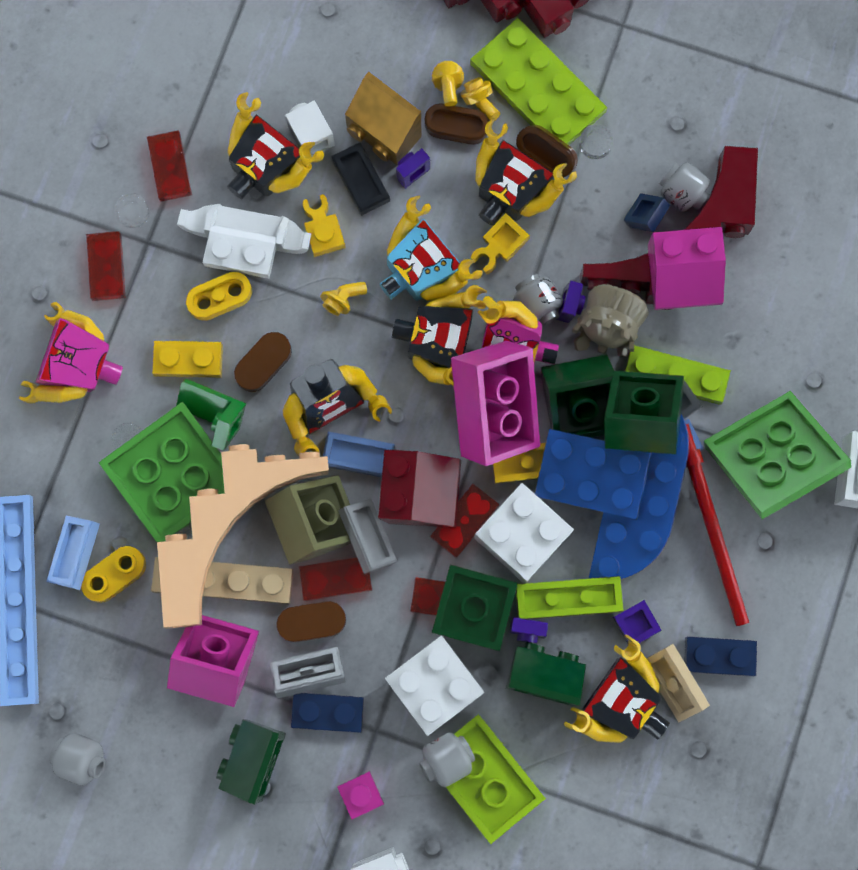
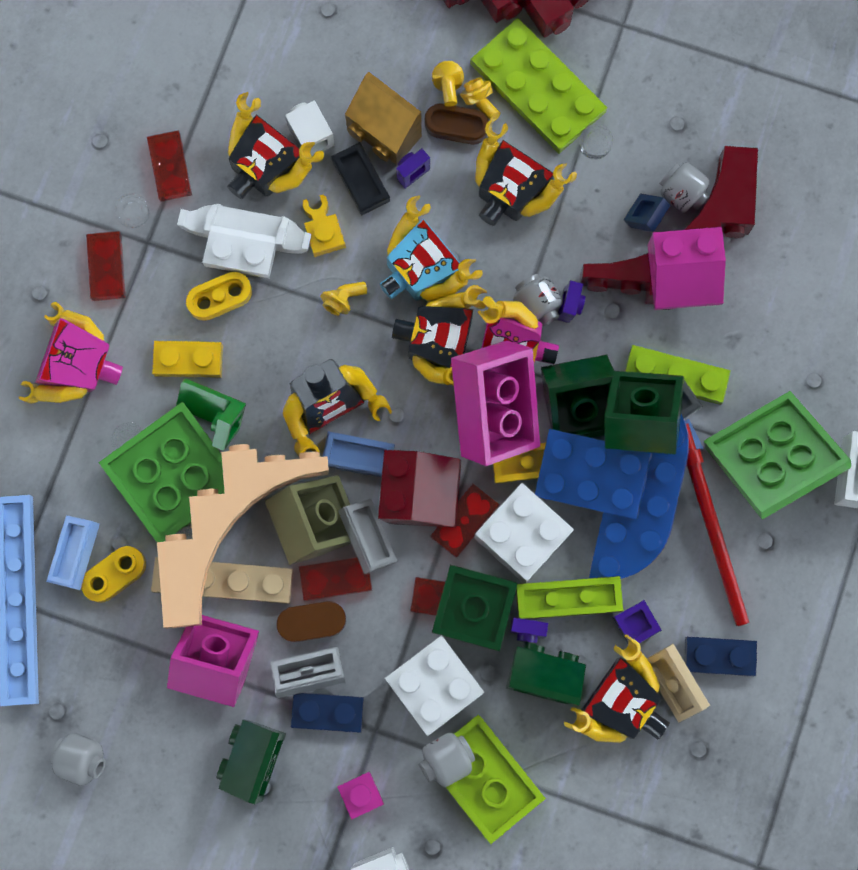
(263, 361): reddish brown tile -> none
(503, 240): yellow plate -> none
(546, 149): reddish brown tile -> none
(610, 320): dark tan hair -> none

